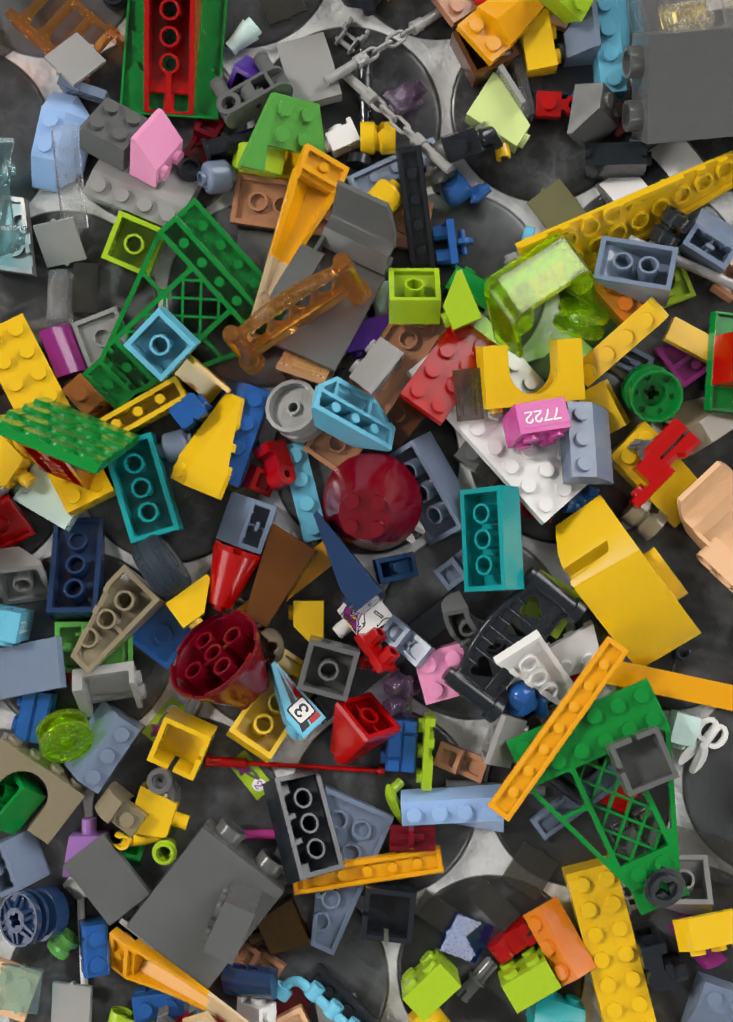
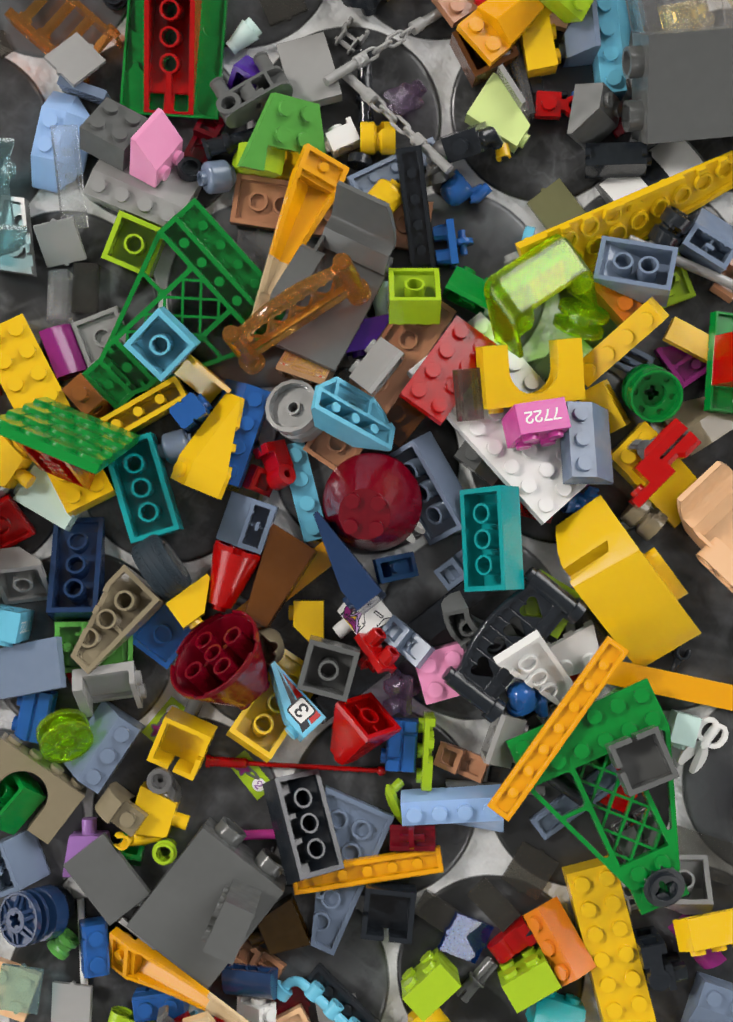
(459, 305): lime slope -> none

